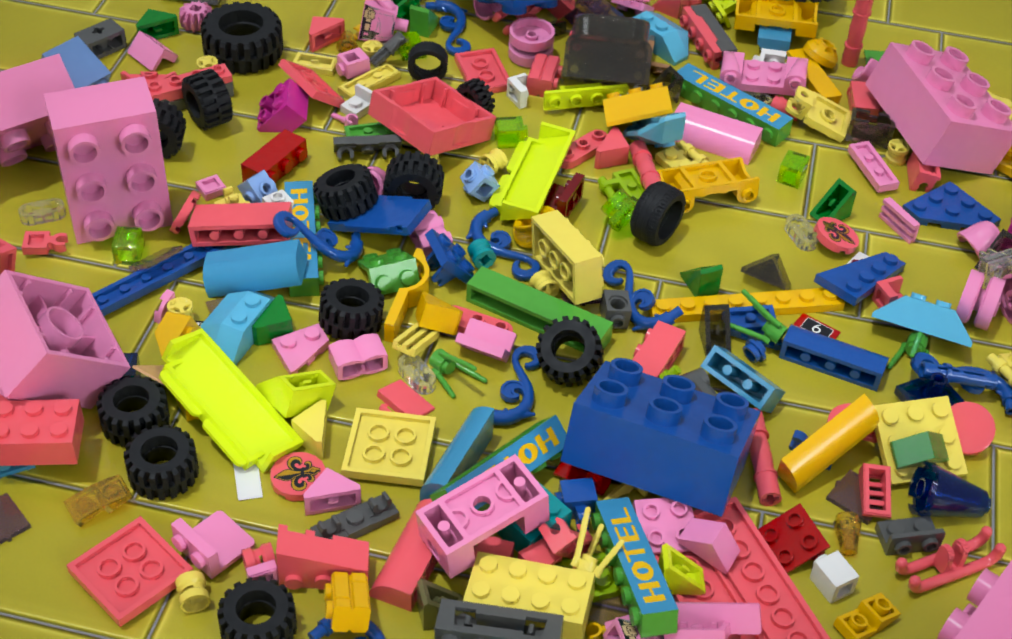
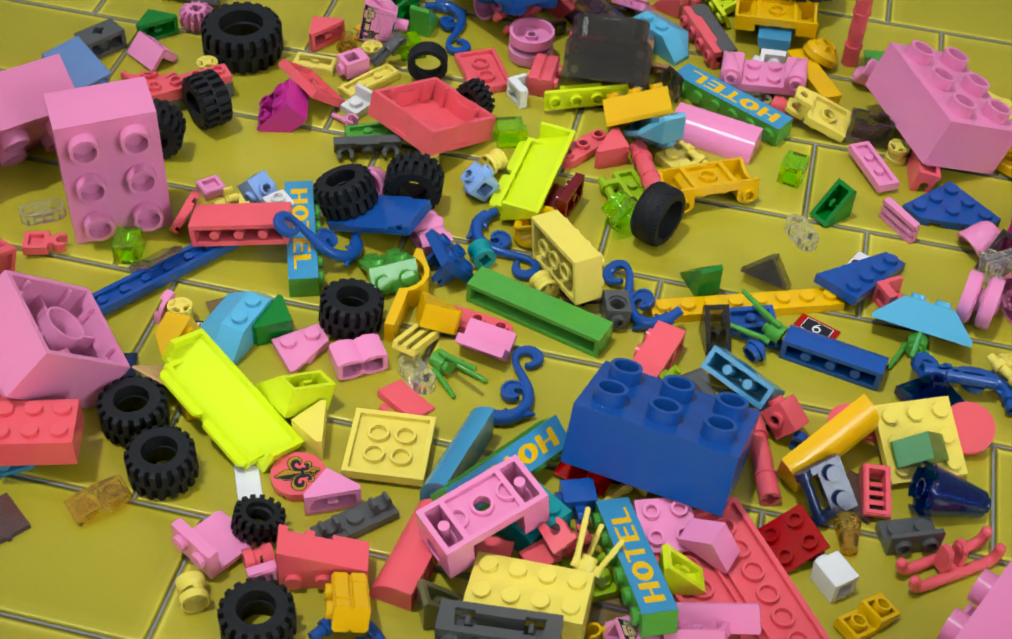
(129, 570): coral plate -> none
(254, 268): dark azure brick -> none
(257, 508): none -> black tyre
(276, 156): red brick -> none
(569, 331): black tyre -> none
(784, 415): none -> coral brick
(832, 485): none -> dark blue plate
(836, 235): coral tile -> none
(861, 97): coral piece -> none

